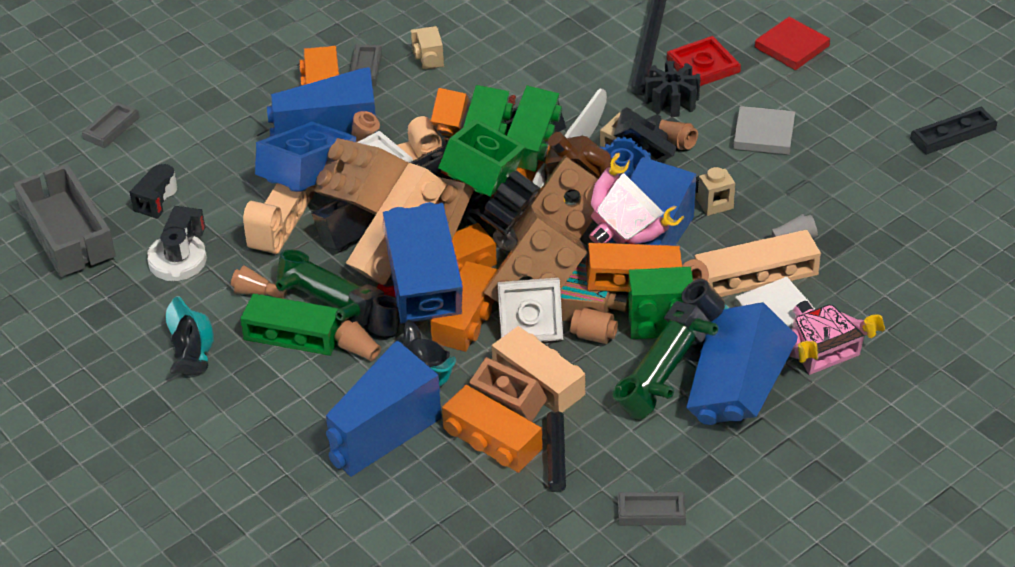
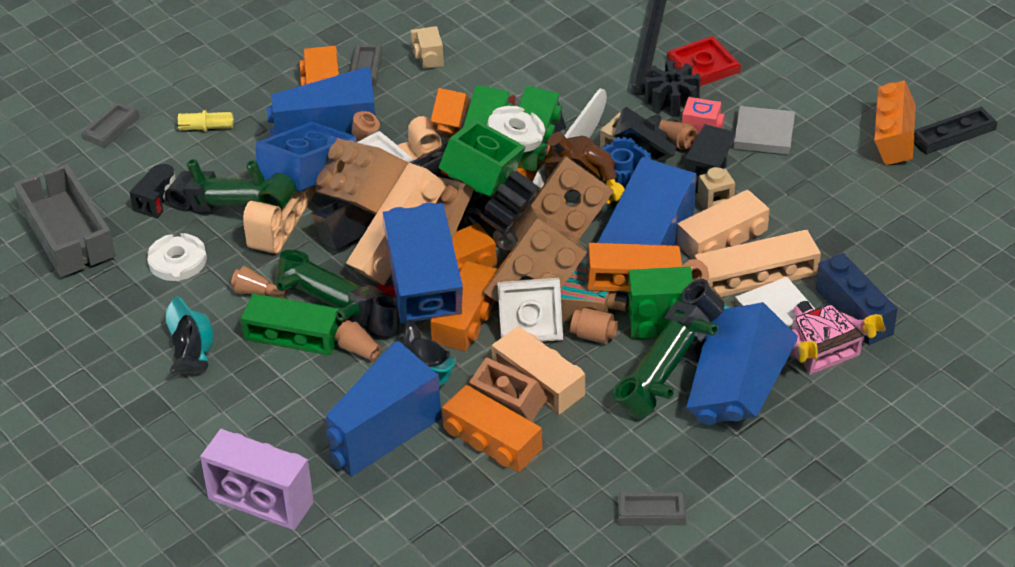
(179, 232): black leg -> none
(205, 121): none -> light yellow axle
(205, 190): none -> dark green piece
(257, 479): none -> lavender brick
(530, 126): none -> white tile
(556, 451): black axle -> none
(625, 210): torso -> none
(703, 112): none -> coral brick
(709, 149): none -> black panel
(723, 225): none -> light nougat brick
(792, 43): red tile -> none
(797, 224): light grey cone -> none
(854, 294): none -> dark blue brick
(895, 122): none -> orange brick

